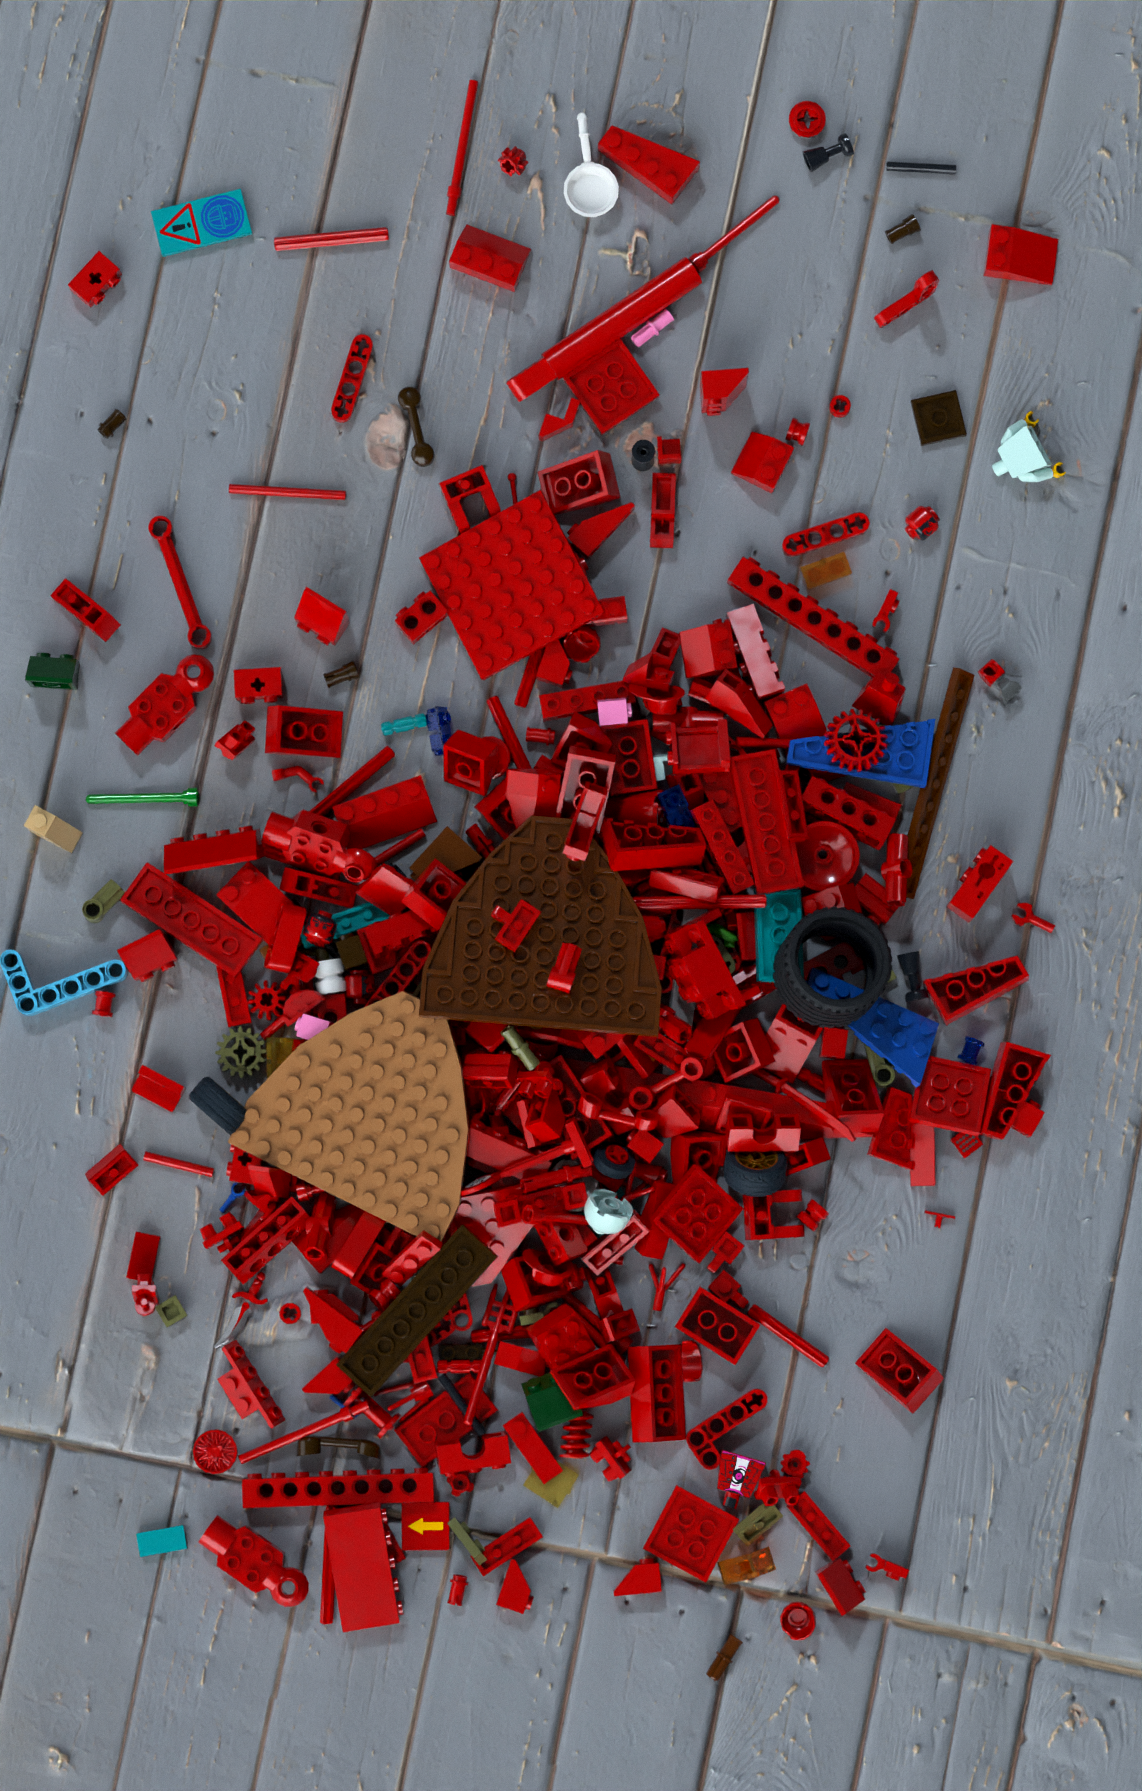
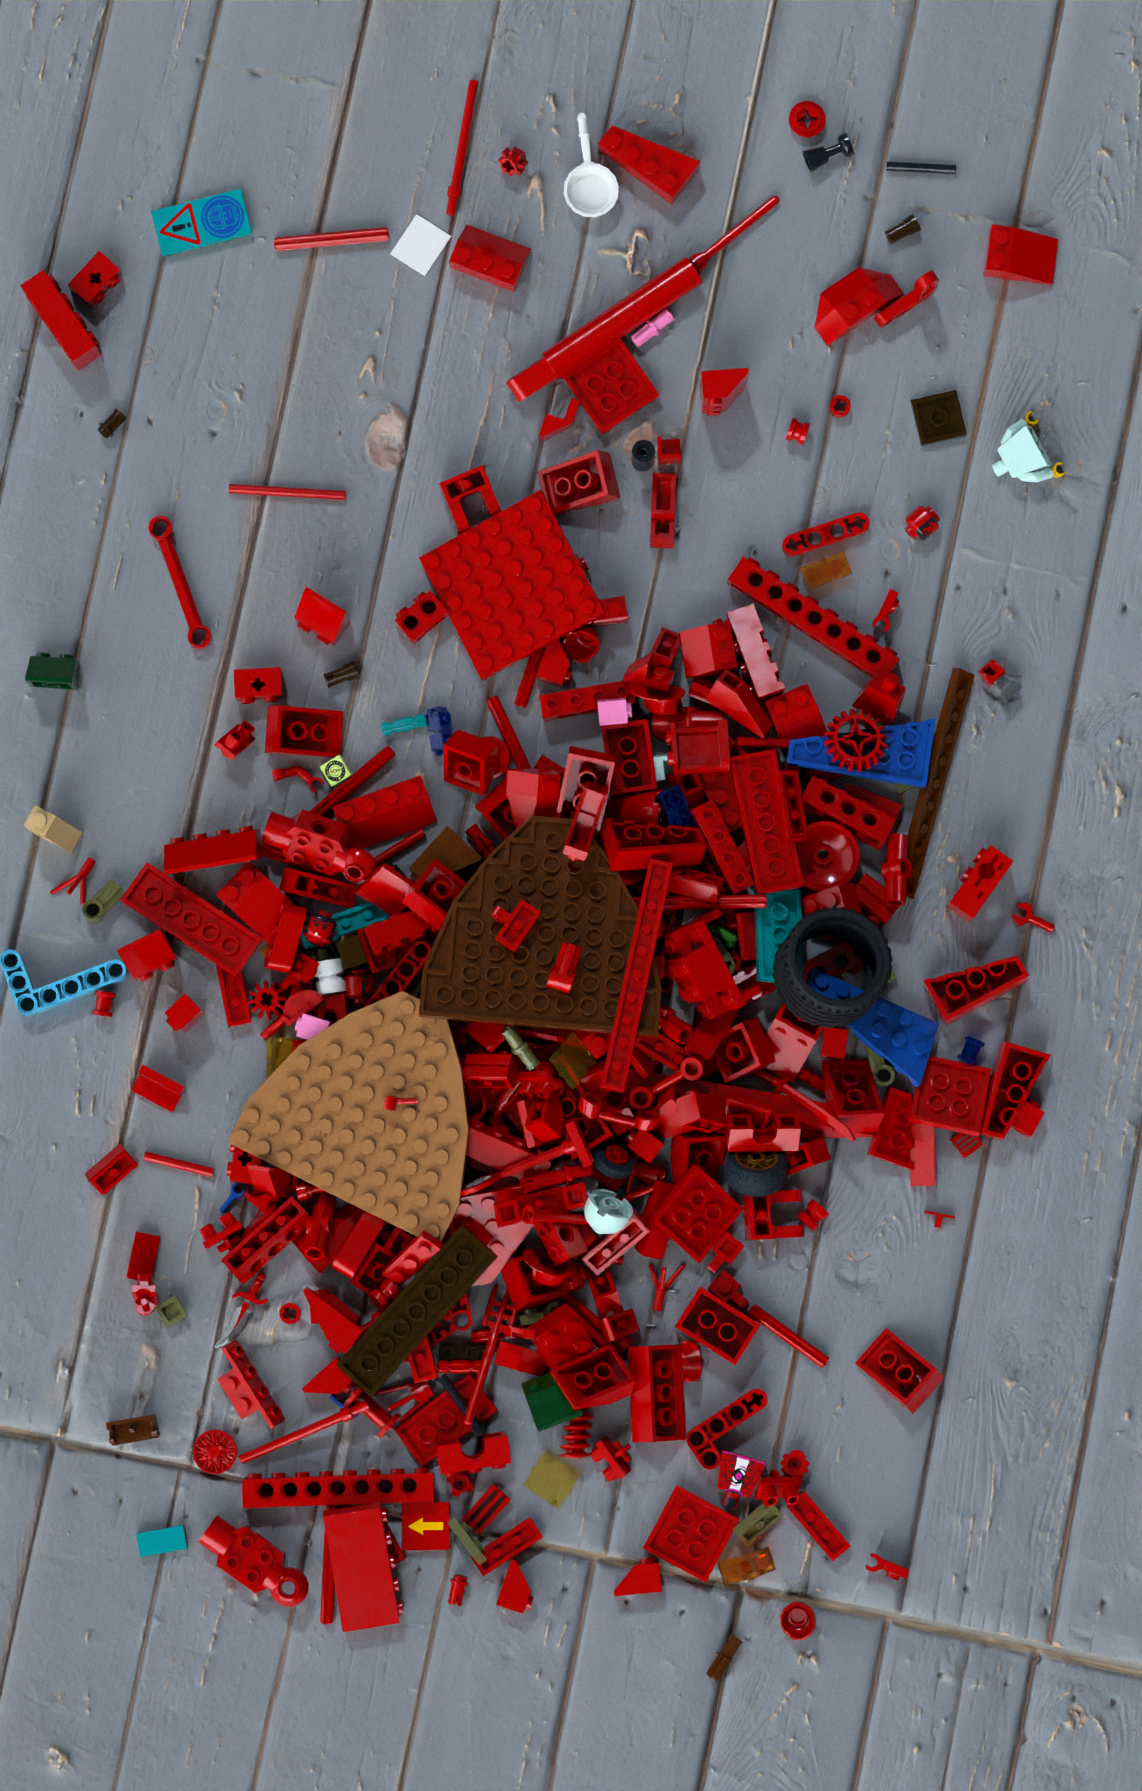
(57, 314): none -> red brick
(79, 878): none -> red plant
(85, 610): red slope -> none
(132, 1429): none -> reddish brown hinge
(165, 704): red brick -> none
(183, 1014): none -> red brick
(189, 797): green piece -> none
(218, 1104): black wheel -> none
(251, 1052): olive gear -> none
(312, 1445): dark brown piece -> none
(336, 770): none -> yellowish green tile
(352, 378): red beam -> none
(391, 1102): none -> red hand
(420, 245): none -> white sticker
(422, 452): dark brown piece -> none
(472, 1524): none -> red tile
(512, 477): red hinge -> none
(523, 1332): none -> red tile
(532, 1447): red slope -> none
(540, 735): red pin -> none
(572, 1060): none -> clear yellow piece
(580, 733): red slope -> none
(593, 532): red slope -> none
(636, 975): none -> red plate
(701, 1111): none -> red brick
(762, 461): red slope -> none
(840, 1585): red slope -> none
(853, 302): none -> red wedge
(911, 967): black piece -> none

